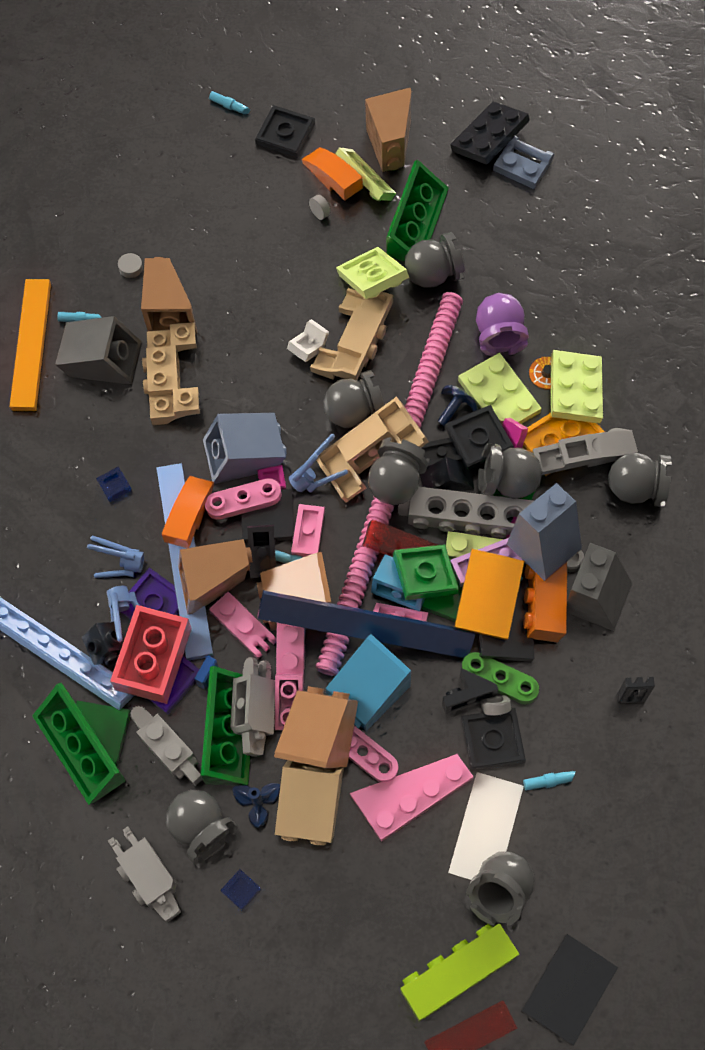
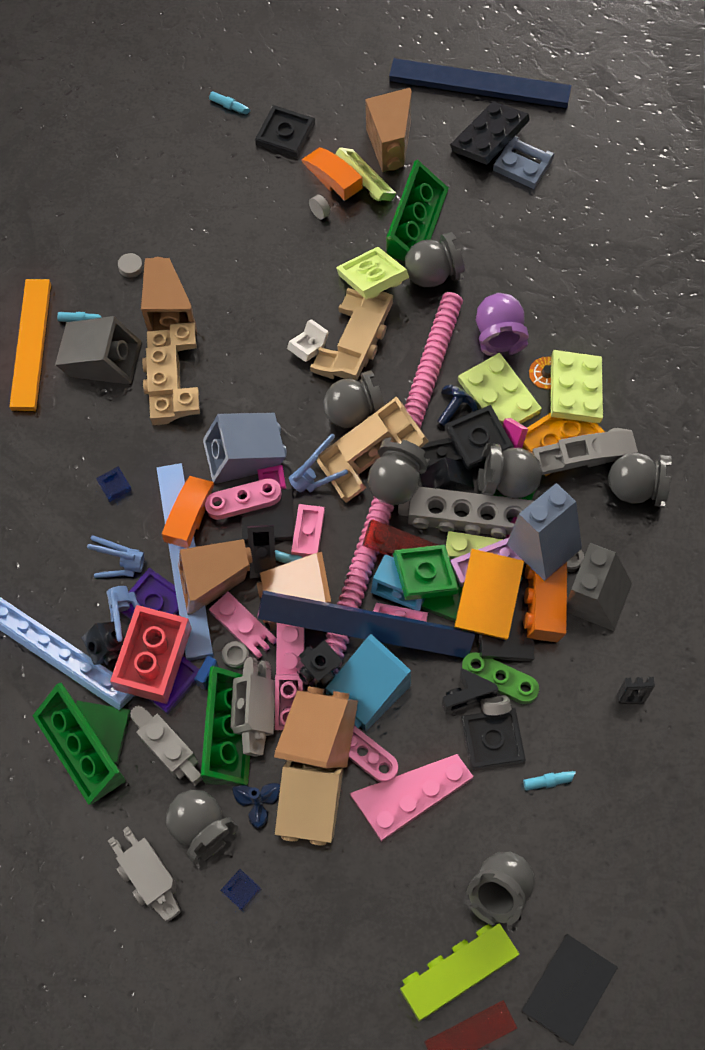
(234, 655): none -> light grey tile
(318, 664): none -> black brick
(480, 83): none -> dark blue tile
(485, 823): white sticker -> none

